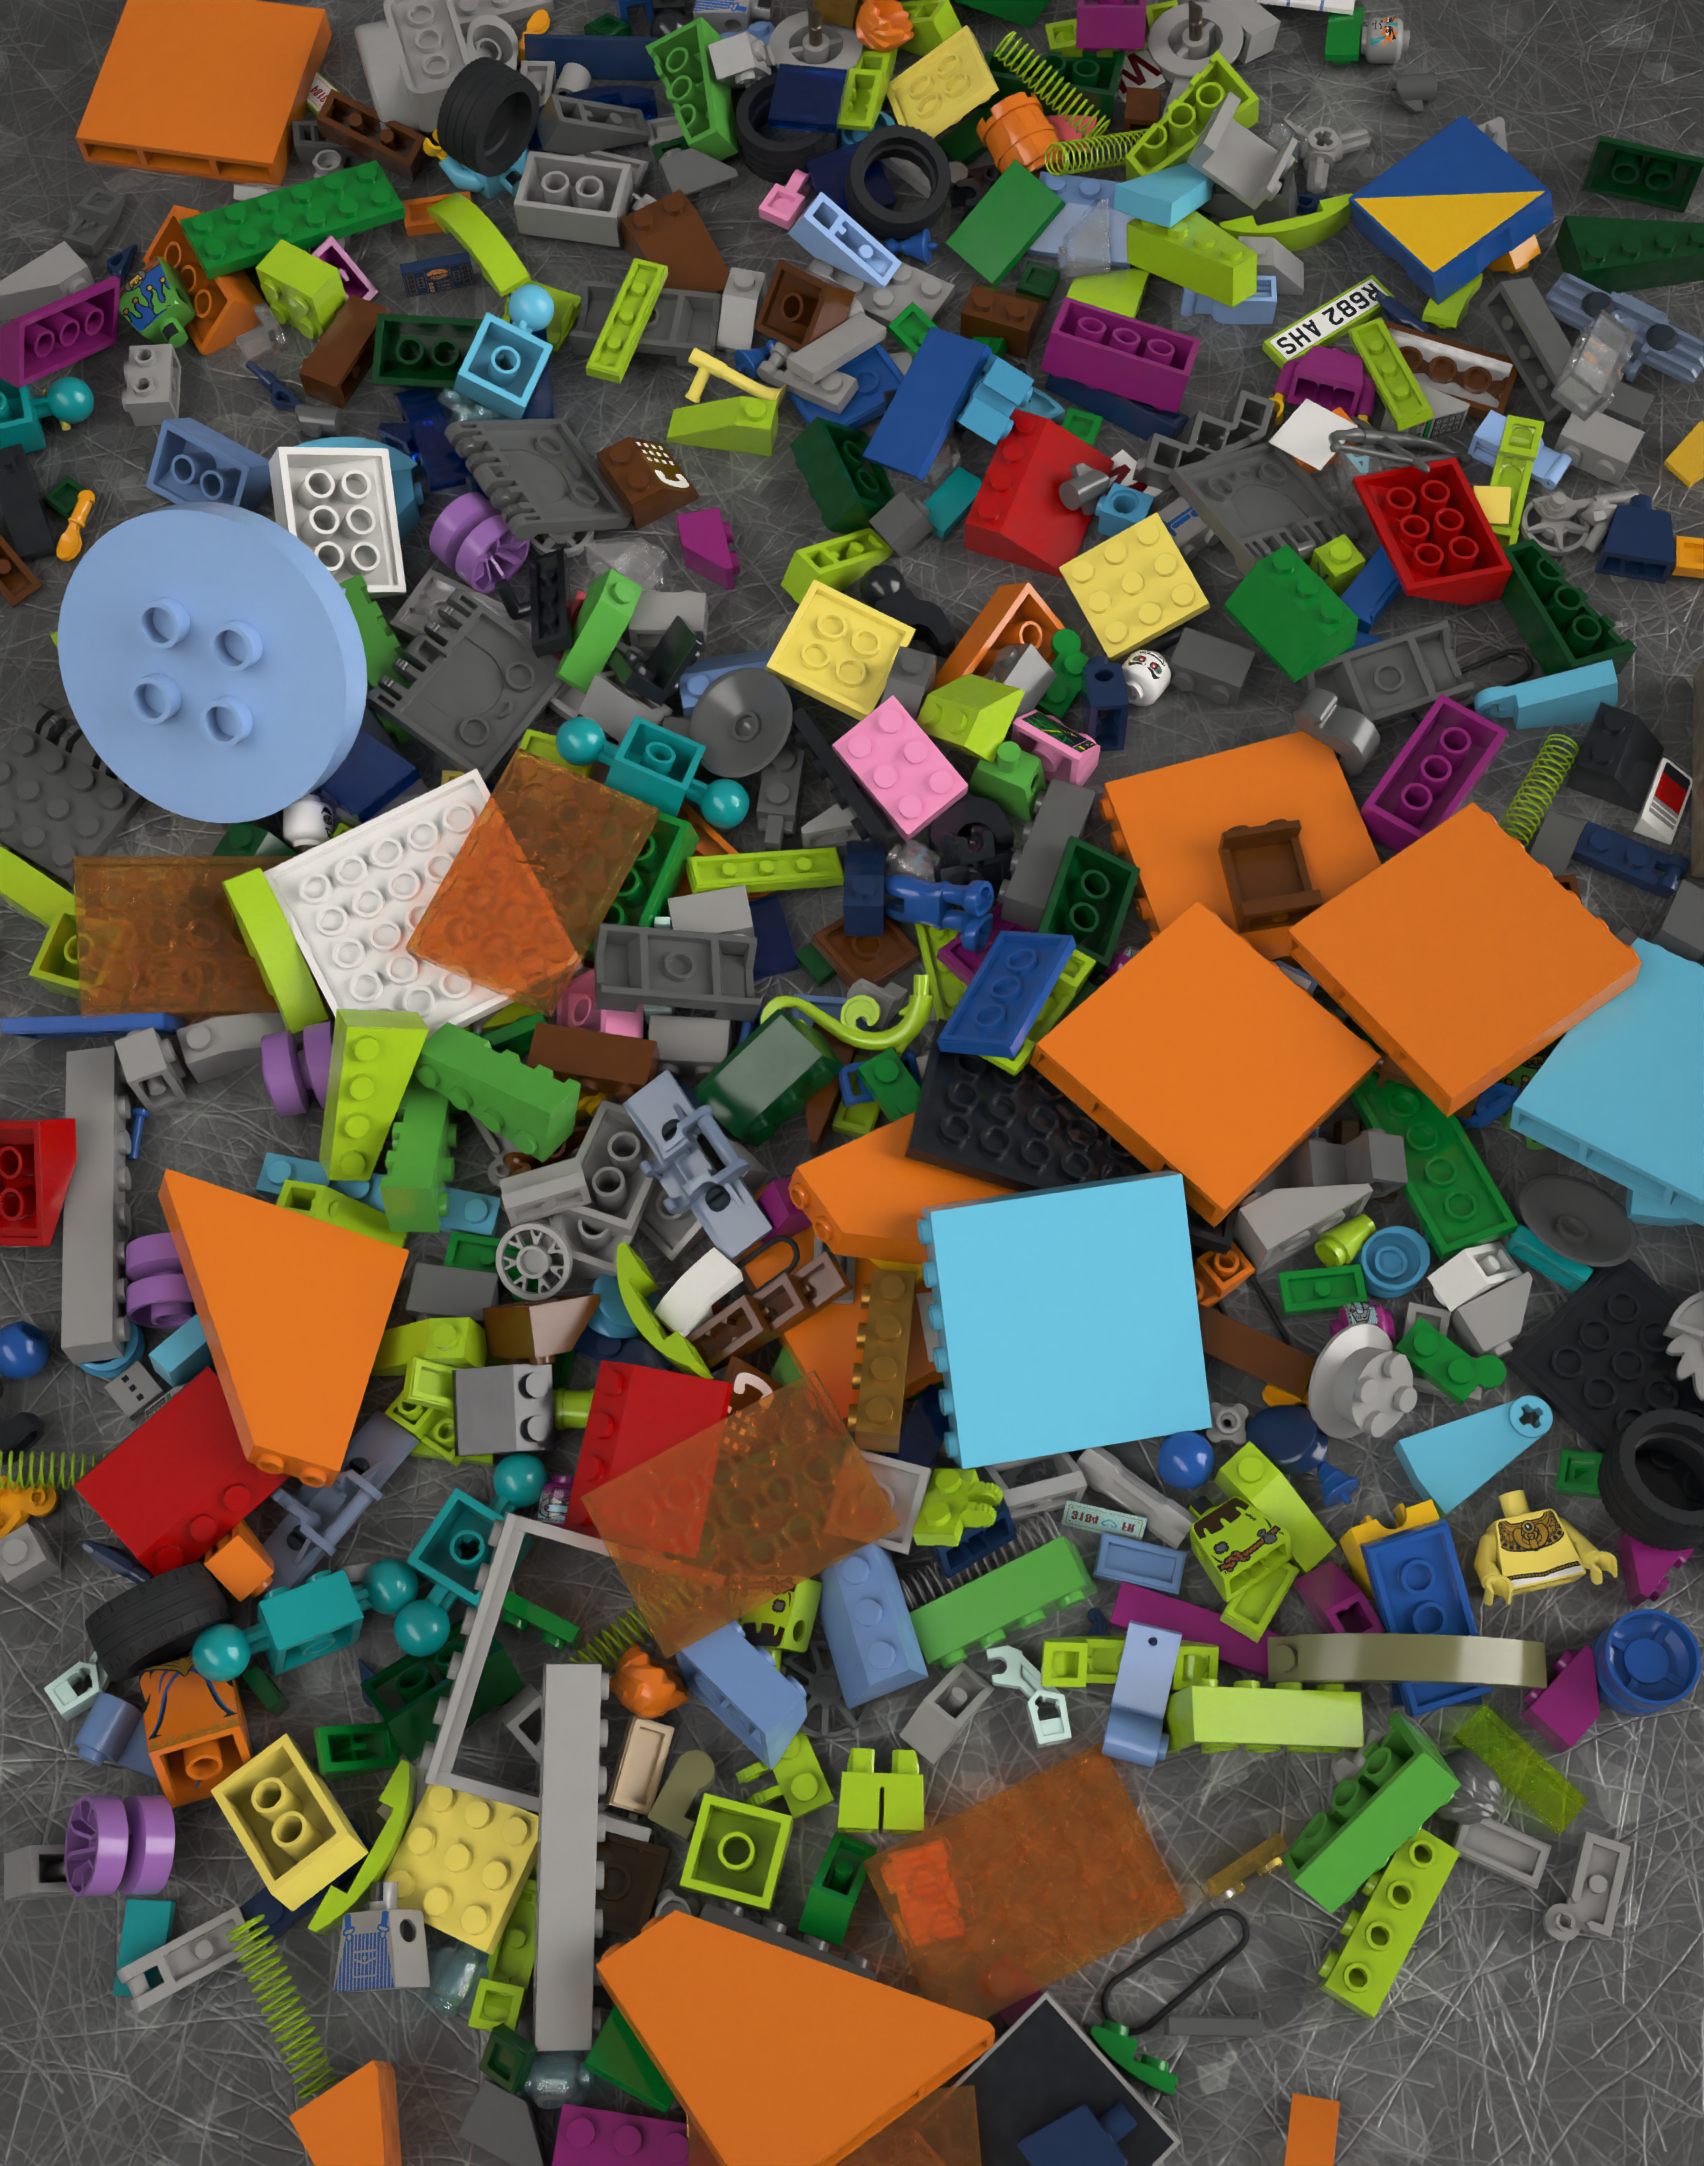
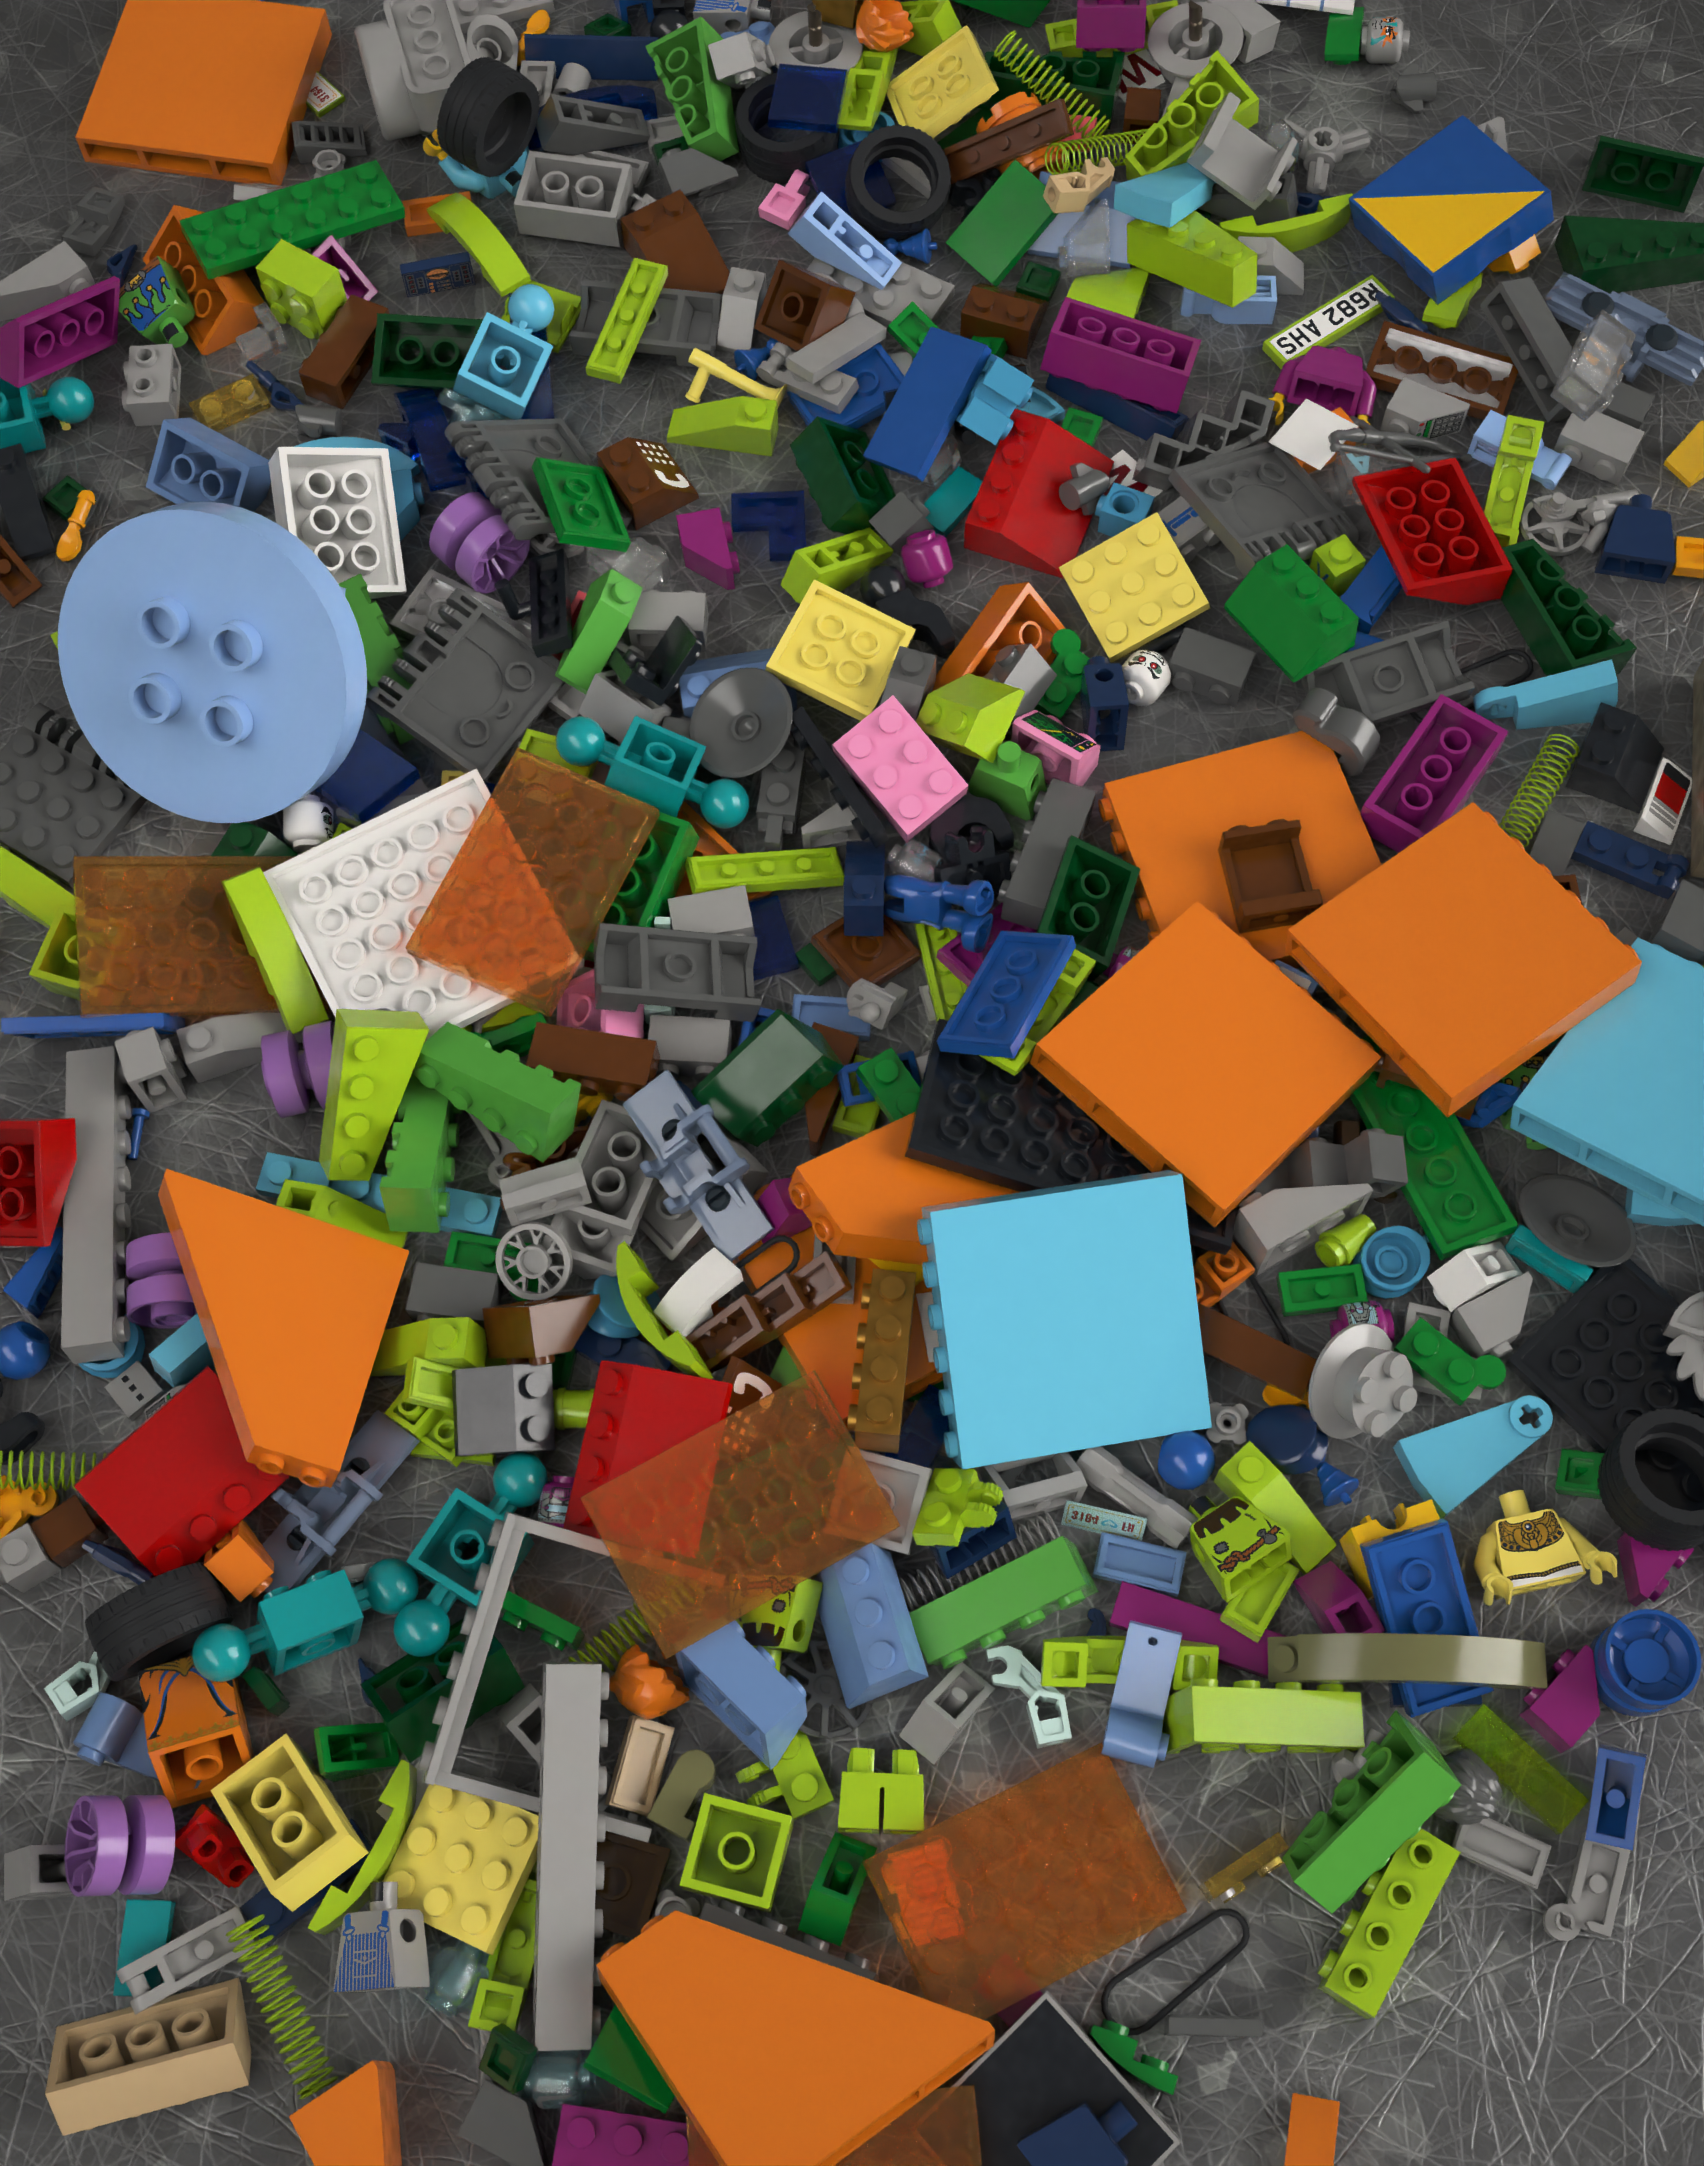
(38, 1277): none -> blue slope
(67, 1528): none -> reddish brown brick
(149, 2060): none -> tan slope
(214, 1847): none -> red hips
(230, 404): none -> clear yellow piece
(359, 131): reddish brown brick -> none
(581, 504): none -> green tile
(776, 512): none -> clear blue plate
(899, 1037): lime plant -> none
(926, 558): none -> magenta head
(1009, 141): none -> reddish brown tile
(1075, 190): none -> tan piece
(1390, 374): lime tile -> none
(1494, 503): light yellow tile -> none
(1616, 1797): none -> blue slope

